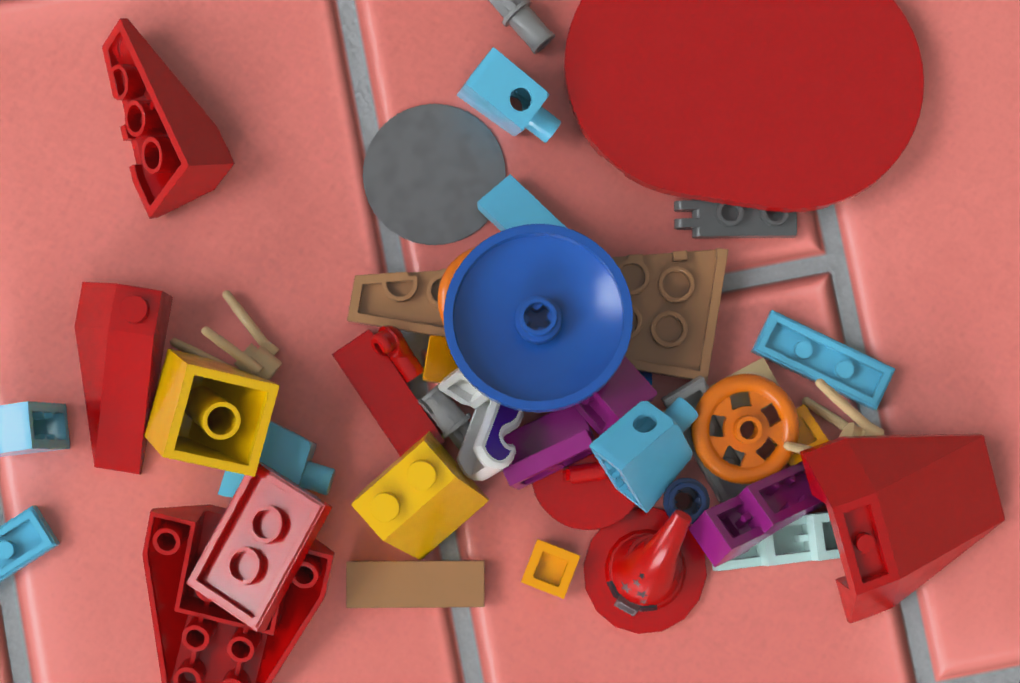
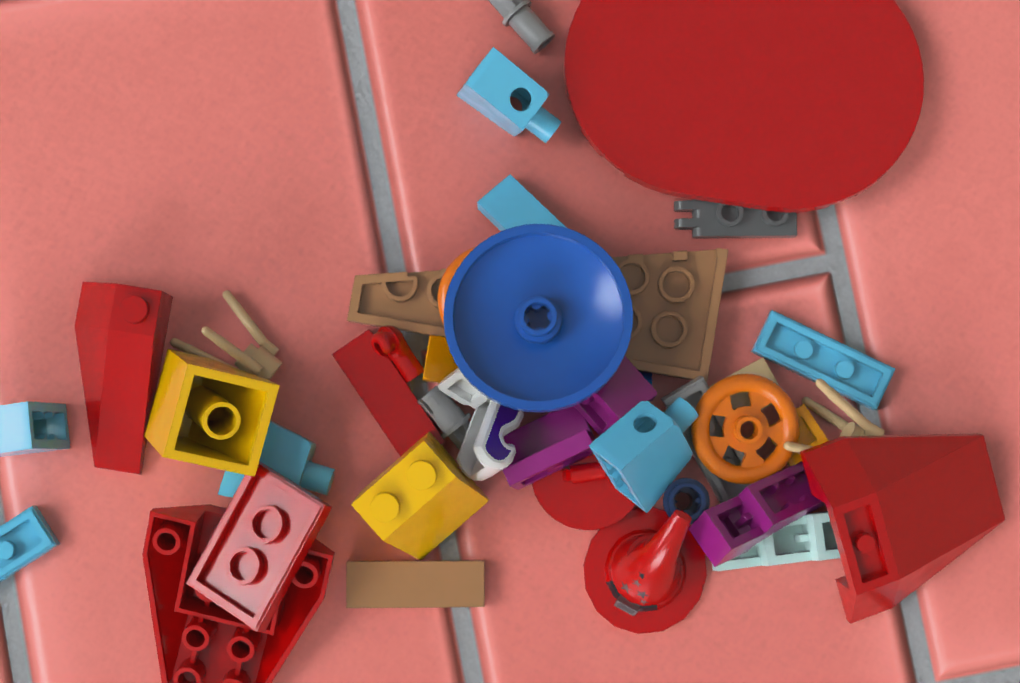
(171, 135): red wedge -> none
(431, 172): flat silver sticker -> none
(550, 568): light orange plate -> none

